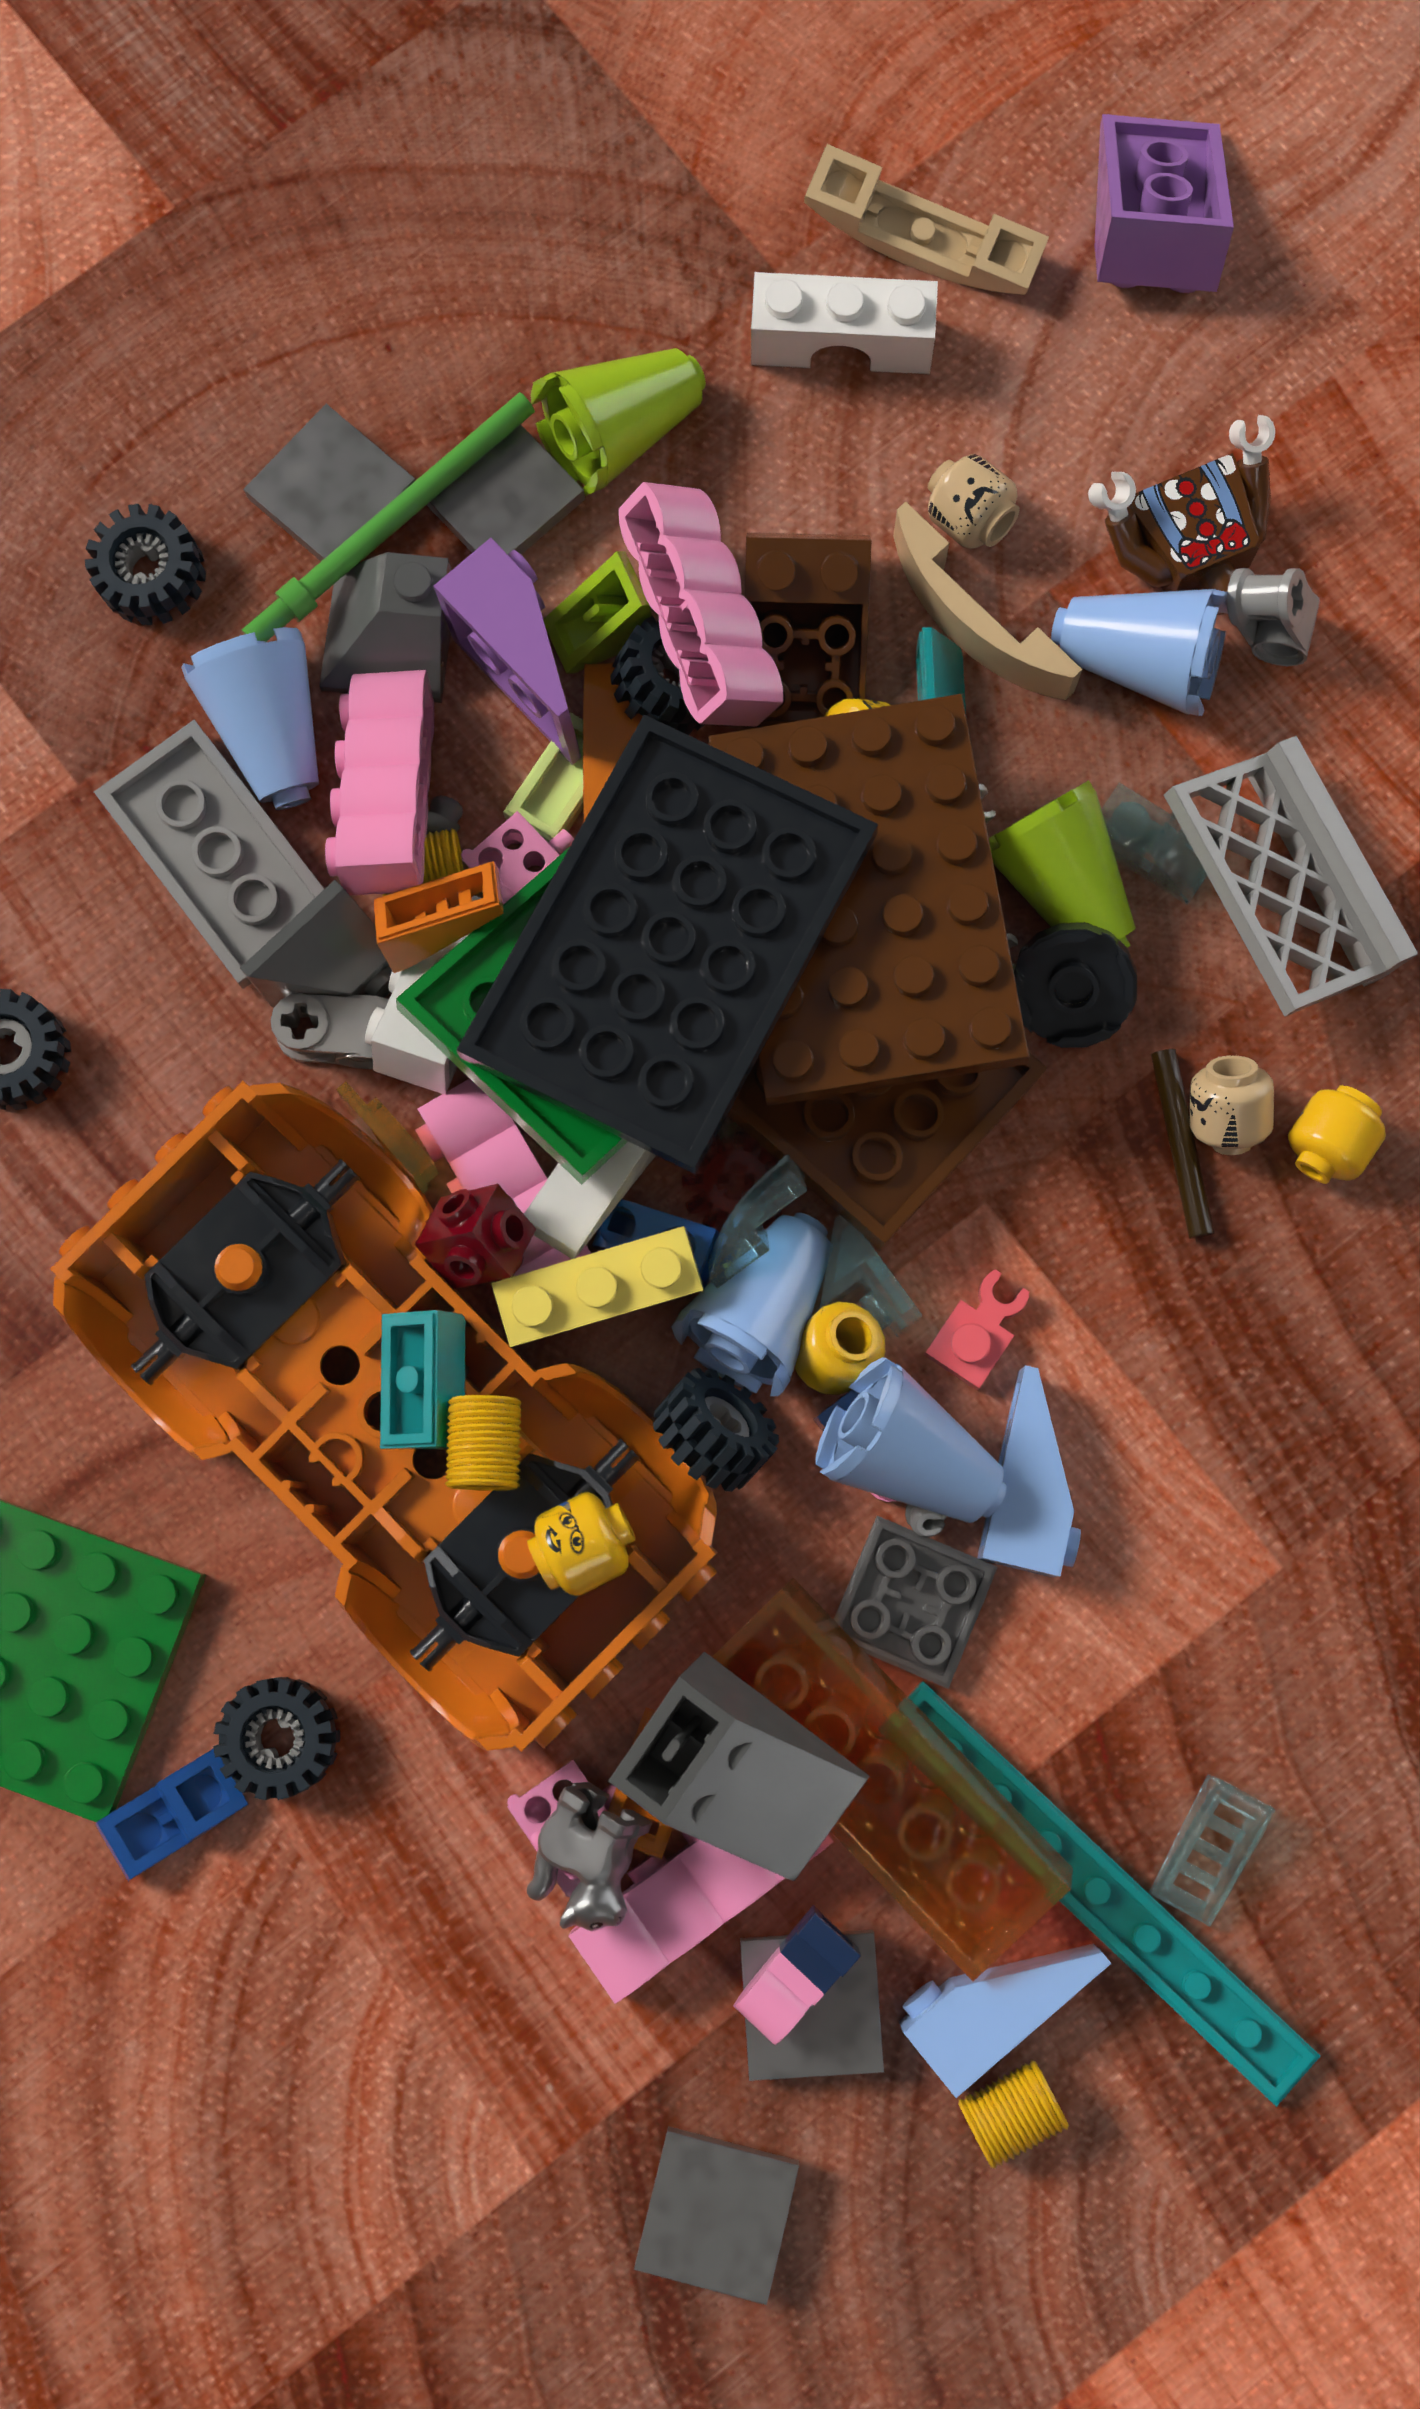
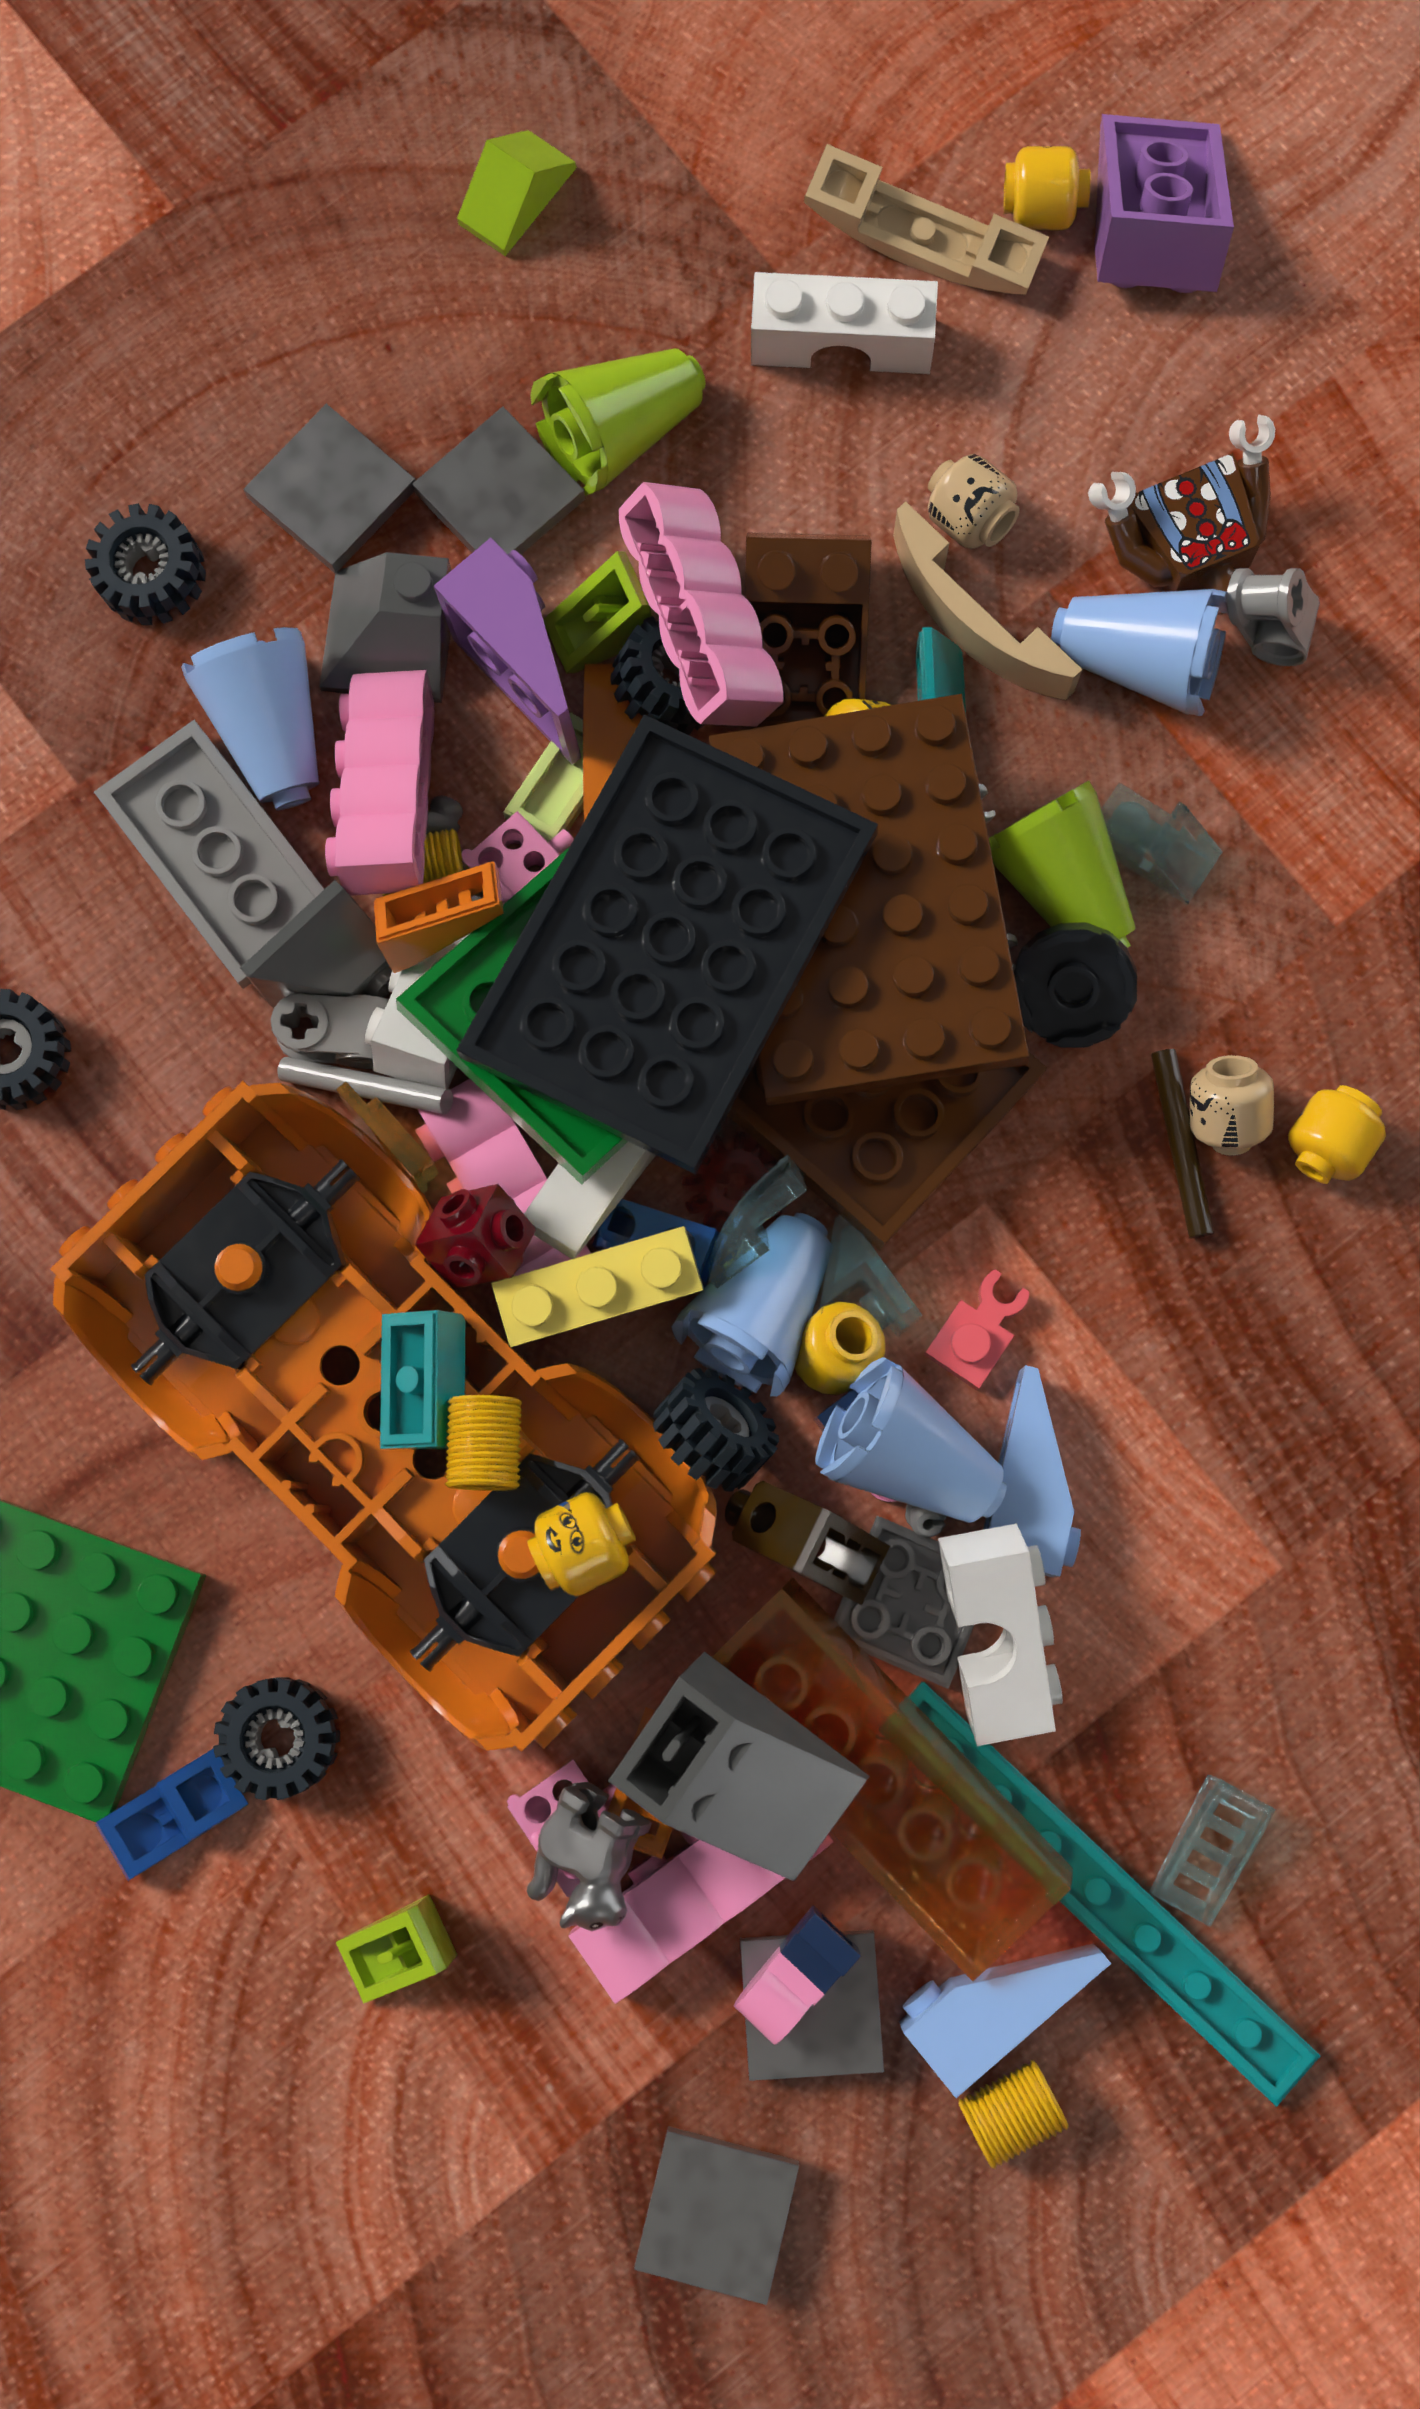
(298, 598): bright green bar -> none
(366, 1085): none -> light grey bar
(397, 1950): none -> lime slope
(512, 187): none -> lime slope
(792, 1531): none -> dark brown torso
(1008, 1685): none -> white arch
(1045, 187): none -> yellow head
(1324, 861): light grey fence -> none

